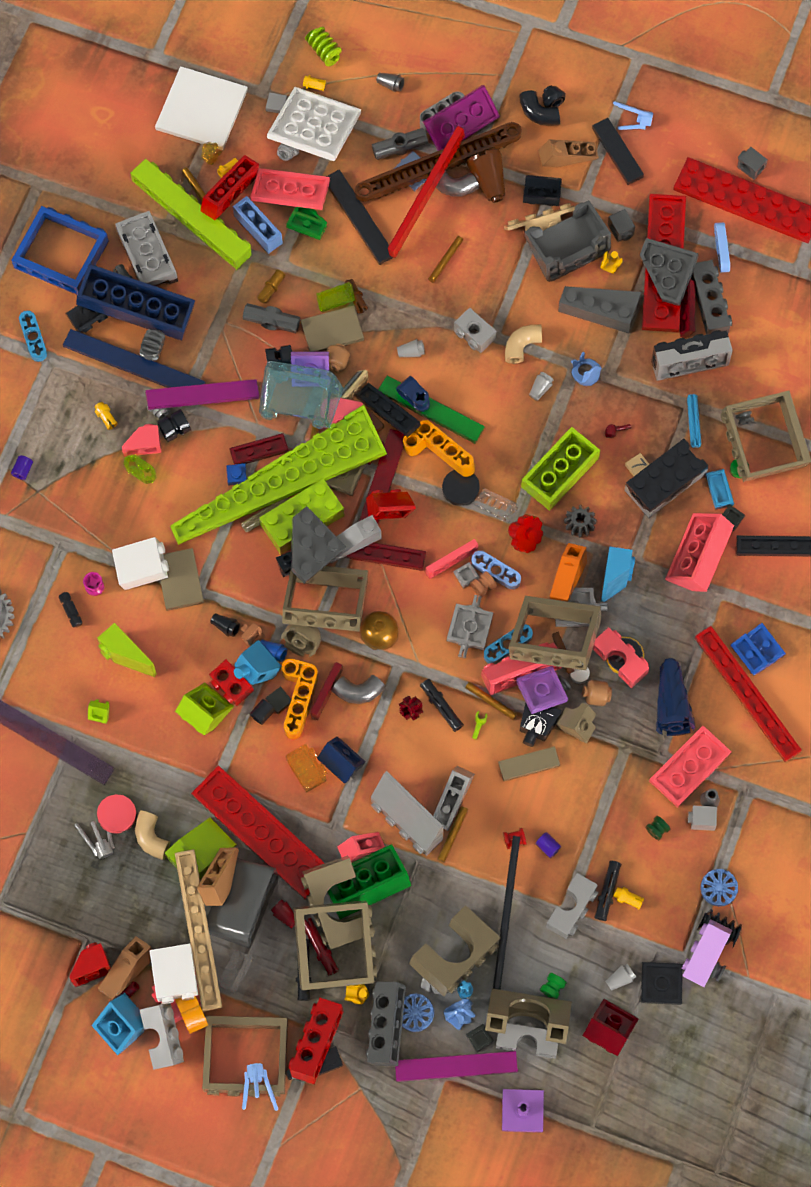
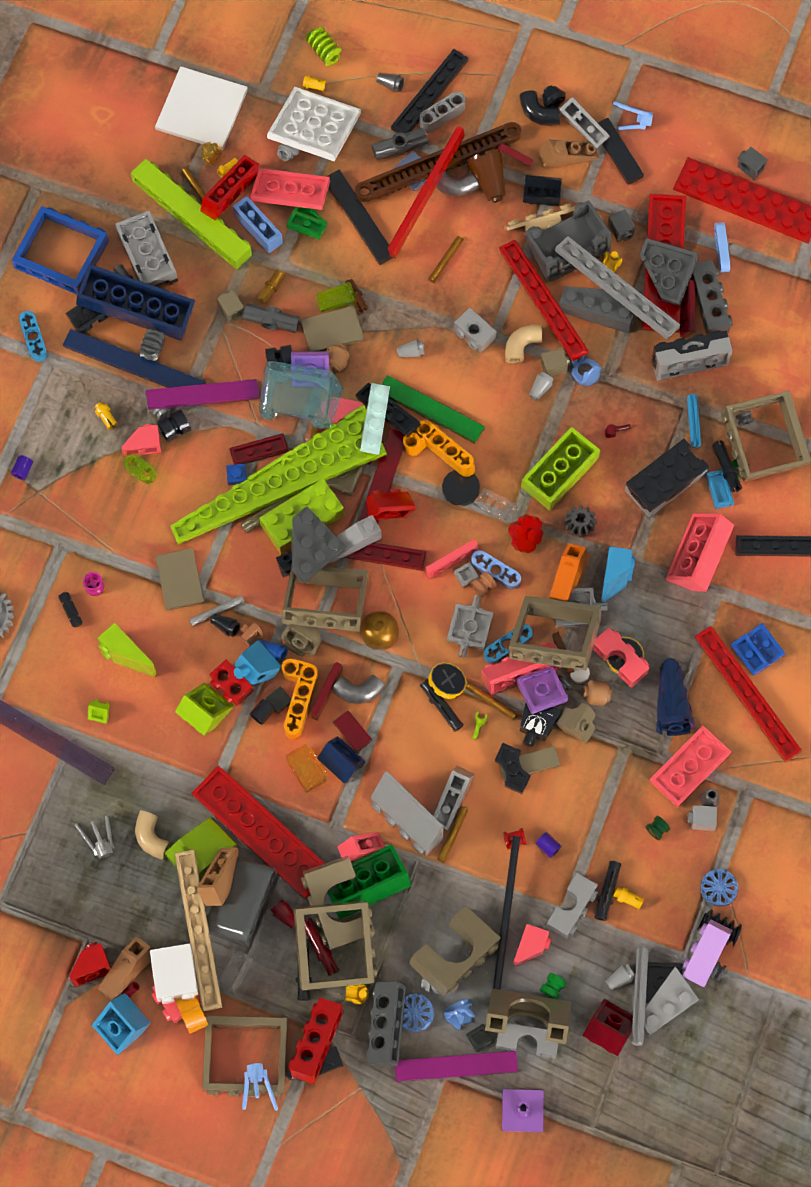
(116, 813): coral tile -> none
(140, 563): white brick -> none
(162, 1020): light grey arch -> none
(219, 609): none -> light grey bar
(230, 306): none -> dark tan brick
(275, 102): light grey tile -> none
(352, 731): none -> dark red tile
(354, 384): tan slope -> none
(375, 418): none -> light aqua plate
(411, 708): dark red gear -> none
(412, 392): dark blue piece -> none
(430, 92): none -> black tile
(447, 680): none -> black tile
(465, 990): dark azure axle -> none
(469, 112): magenta tile -> none
(514, 154): none -> dark red tile
(515, 776): none -> black tile
(532, 944): none -> coral slope
(543, 300): none -> red tile
(555, 362): none -> dark tan brick
(583, 123): none -> light grey slope
(617, 288): none -> light grey plate
(636, 464): tan tile -> none
(640, 996): none -> light grey axle
(668, 1002): none -> light grey wing
(729, 472): none -> black pin
(733, 516): pearl dark grey tile -> none

